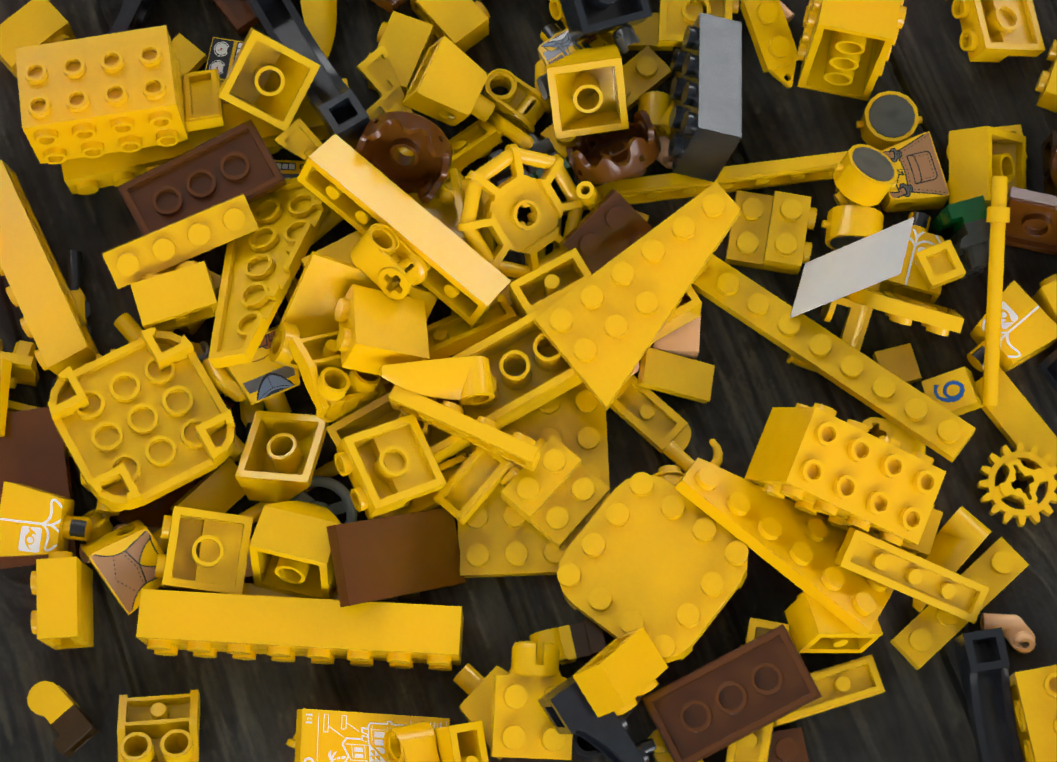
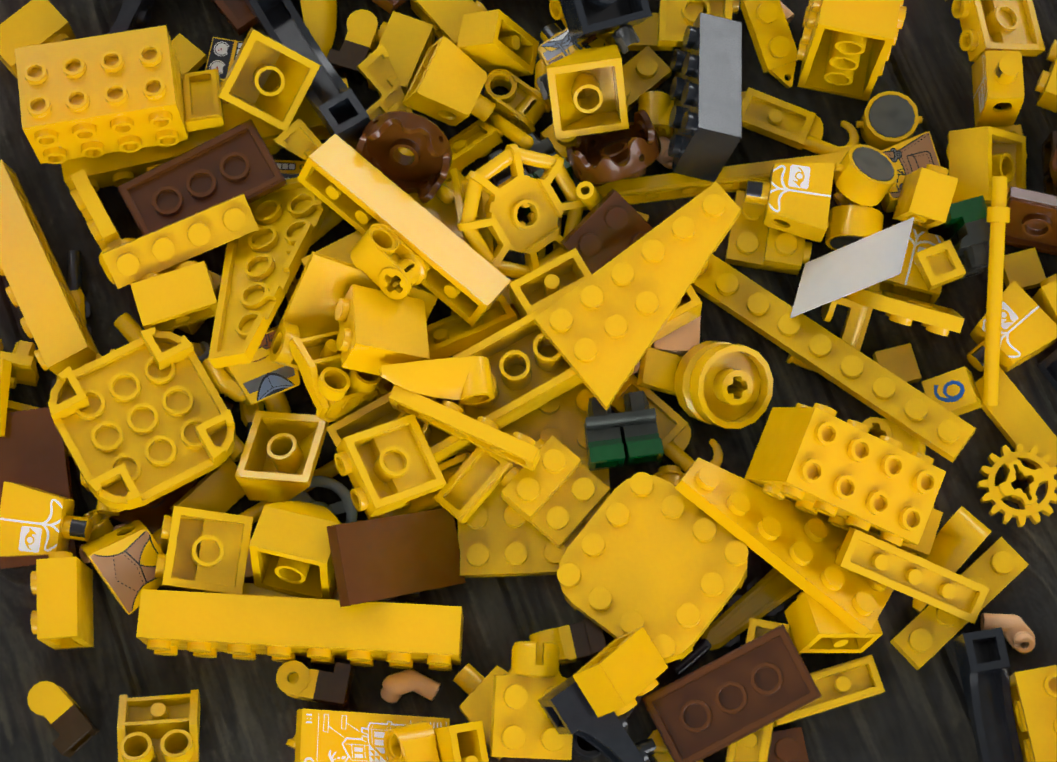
(96, 217): none -> yellow plate
(316, 685): none -> leg
(358, 43): none -> leg
(407, 681): none -> light nougat arm
(497, 42): none -> yellow brick
(637, 428): none -> hips
(723, 384): none -> yellow wheel
(763, 598): none -> yellow sword
(789, 123): none -> yellow plate
(795, 198): none -> yellow torso
(926, 196): none -> yellow brick
(1000, 81): none -> yellow torso
(1023, 268): none -> yellow tile

